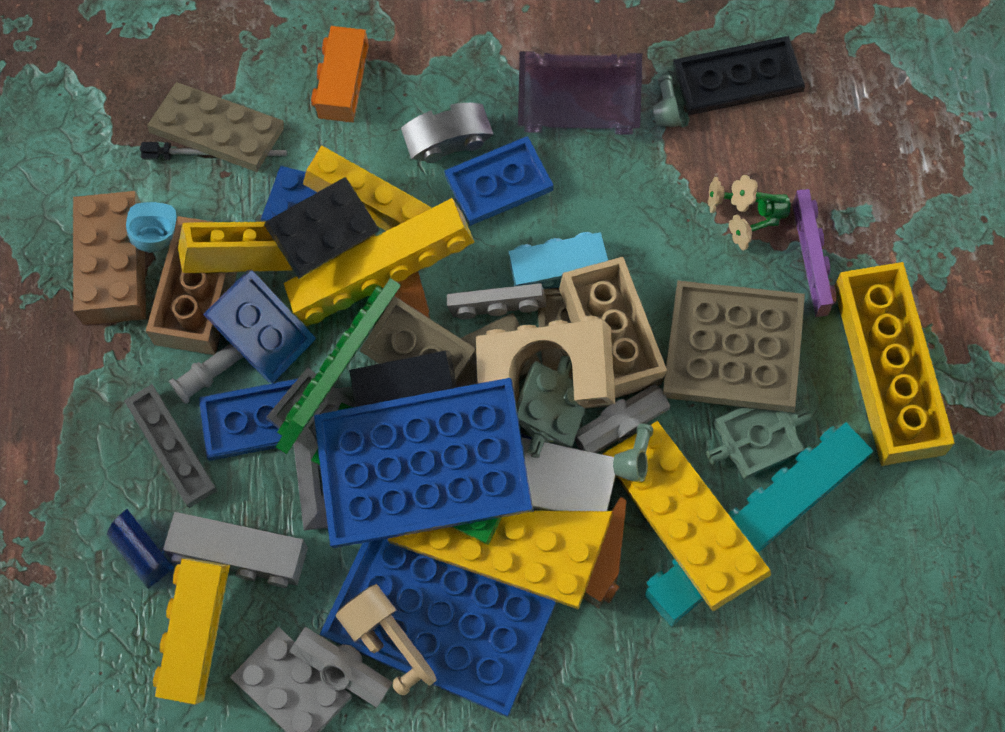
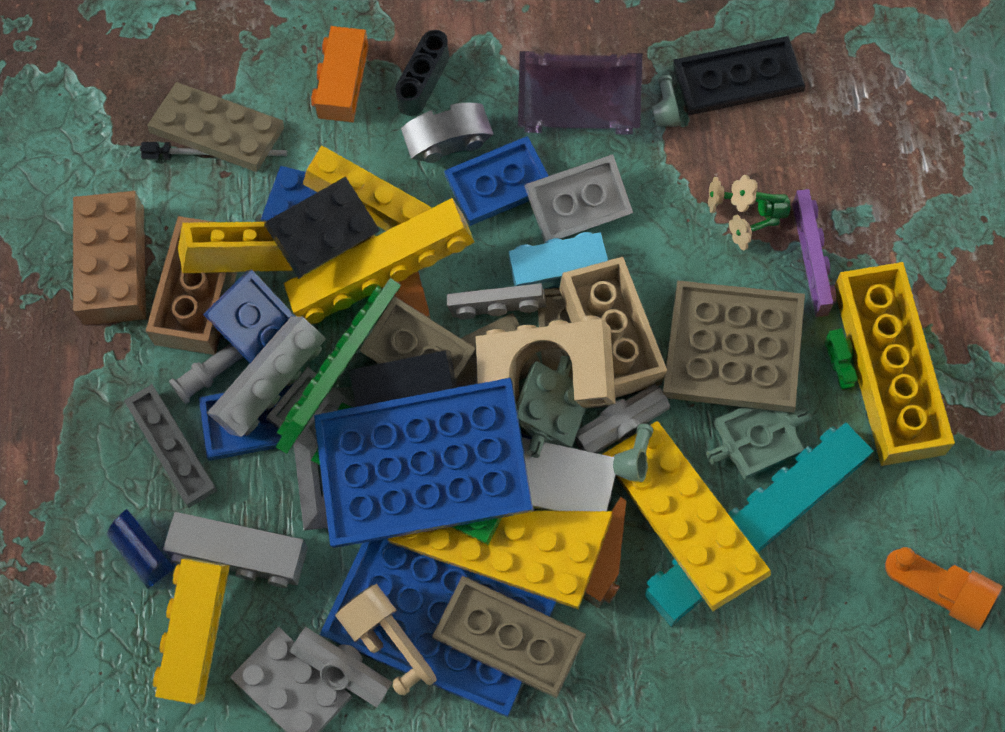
(151, 226): medium azure cap -> none
(267, 376): none -> light grey brick
(422, 84): none -> black beam
(509, 636): none -> dark tan tile
(578, 198): none -> light grey plate
(840, 353): none -> green plate
(965, 594): none -> orange piece

